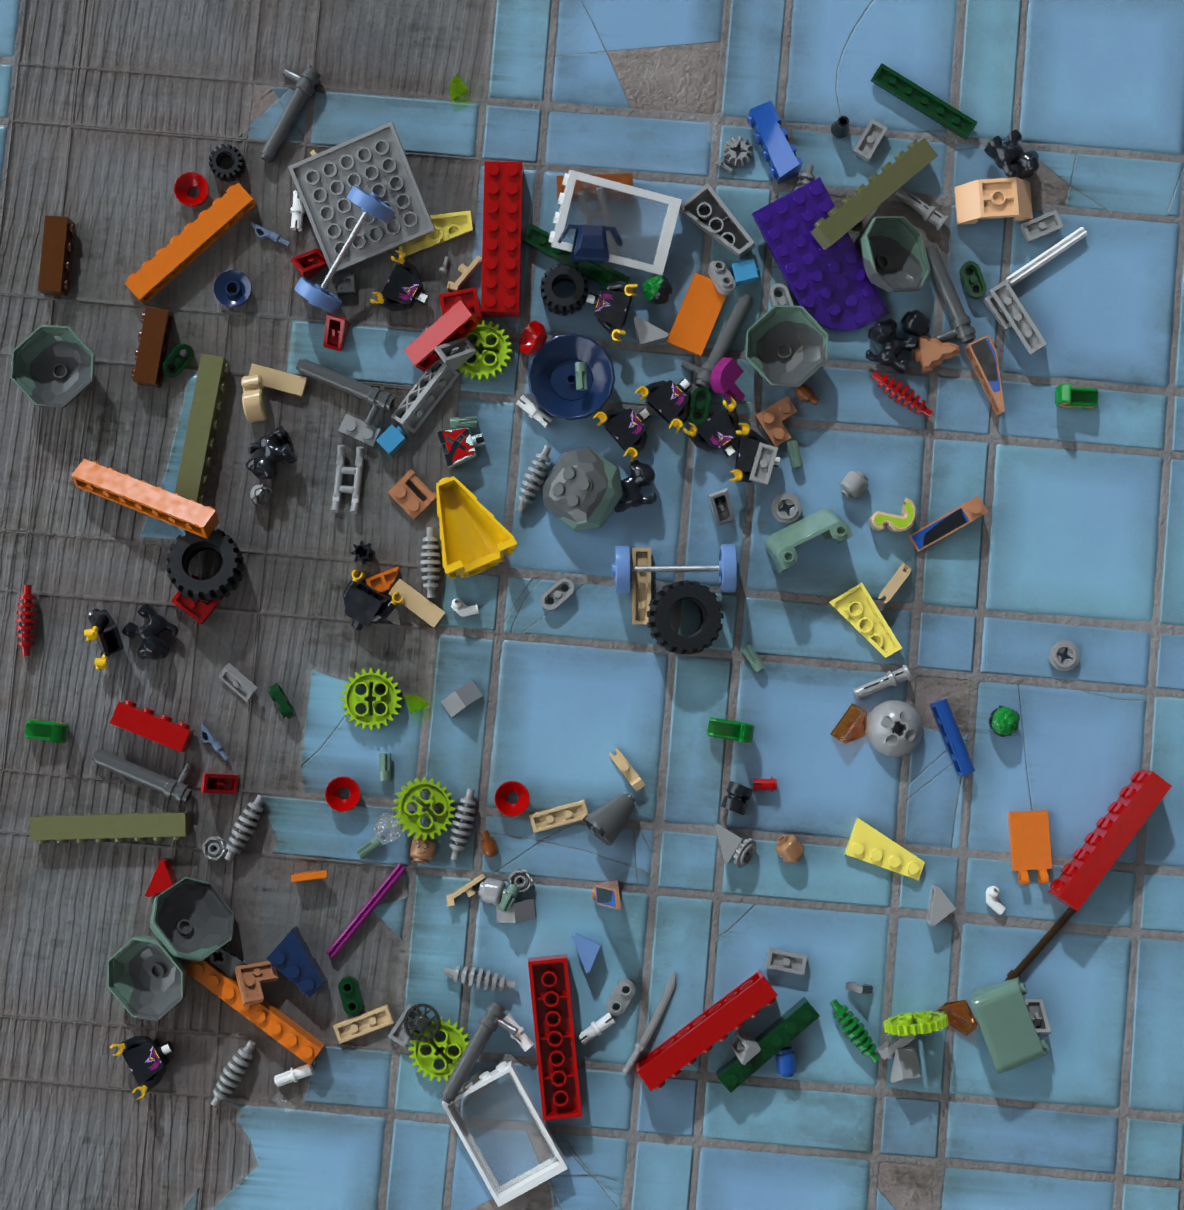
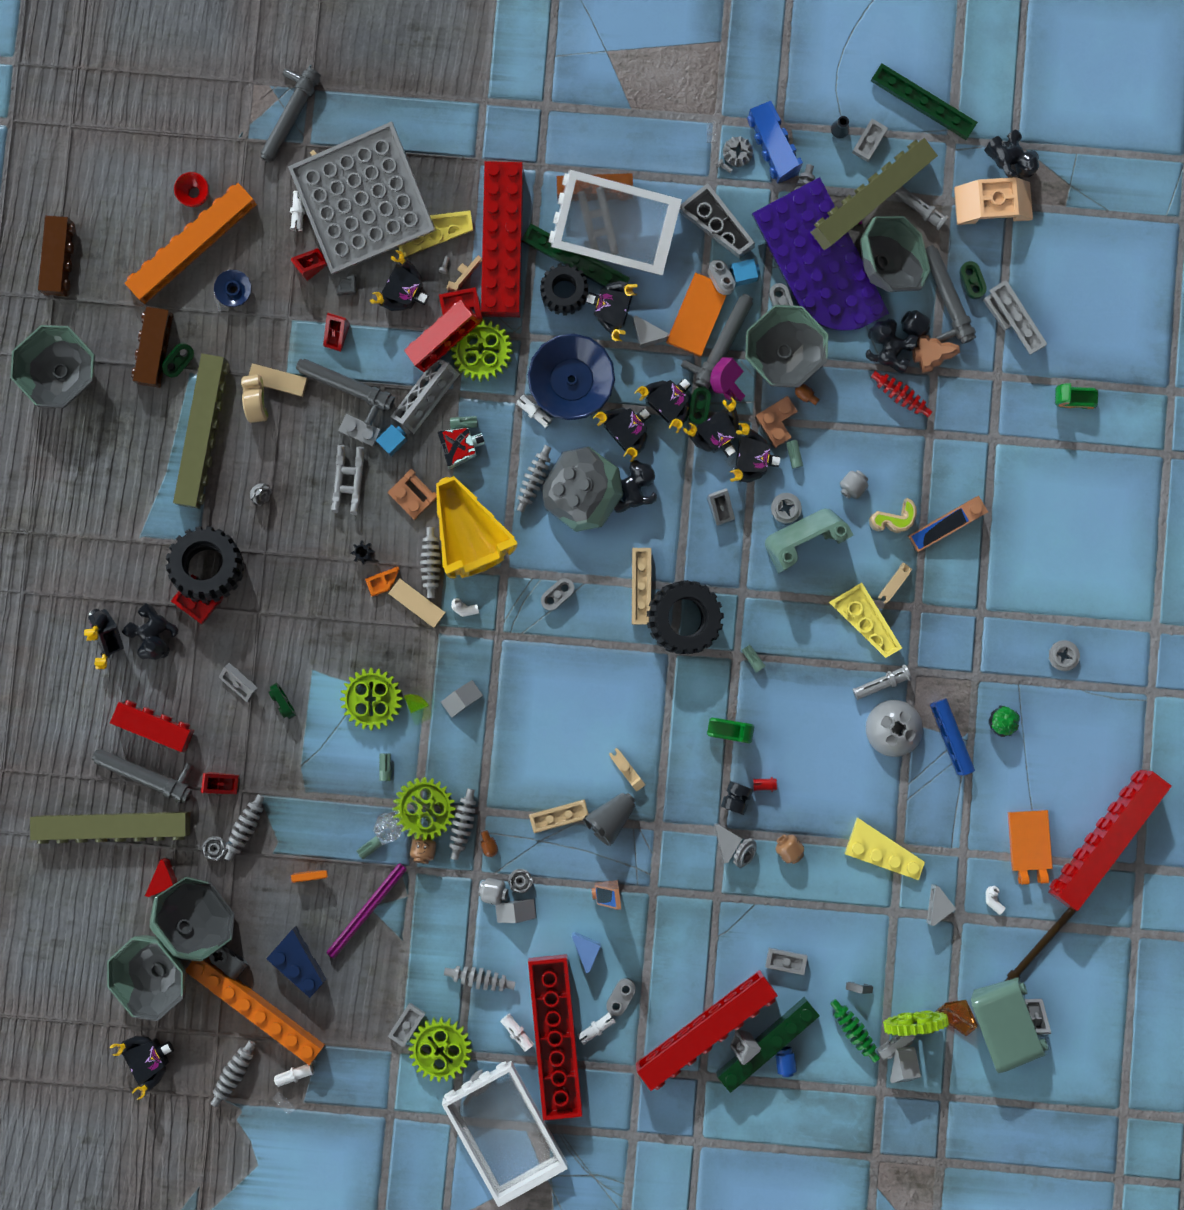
(26, 620): red piece -> none
(47, 731): green animal -> none
(145, 498): orange brick -> none
(211, 740): sand blue hand -> none
(221, 153): black tyre -> none
(249, 980): nougat plate -> none
(264, 466): black animal -> none
(268, 234): sand blue hand -> none
(318, 294): medium blue axle -> none
(333, 798): red piece -> none
(351, 996): dark green plate -> none
(363, 1024): tan tile -> none
(365, 603): black torso -> none
(422, 1022): pearl dark grey wheel -> none
(456, 352): light grey slope -> none
(457, 88): clear neon green tile -> none
(466, 888): tan piece -> none
(487, 1025): dark grey cylinder -> none
(508, 808): red piece -> none
(508, 898): sand green piece -> none
(532, 338): red piece -> none
(581, 376): sand green piece -> none
(590, 242): dark blue piece -> none
(640, 1047): light grey sword -> none
(657, 289): piece -> none
(727, 568): medium blue axle -> none
(763, 463): light grey plate -> none
(851, 725): clear orange slope -> none
(985, 363): slope -> none
(1041, 226): light grey plate -> none
(1046, 256): white axle -> none

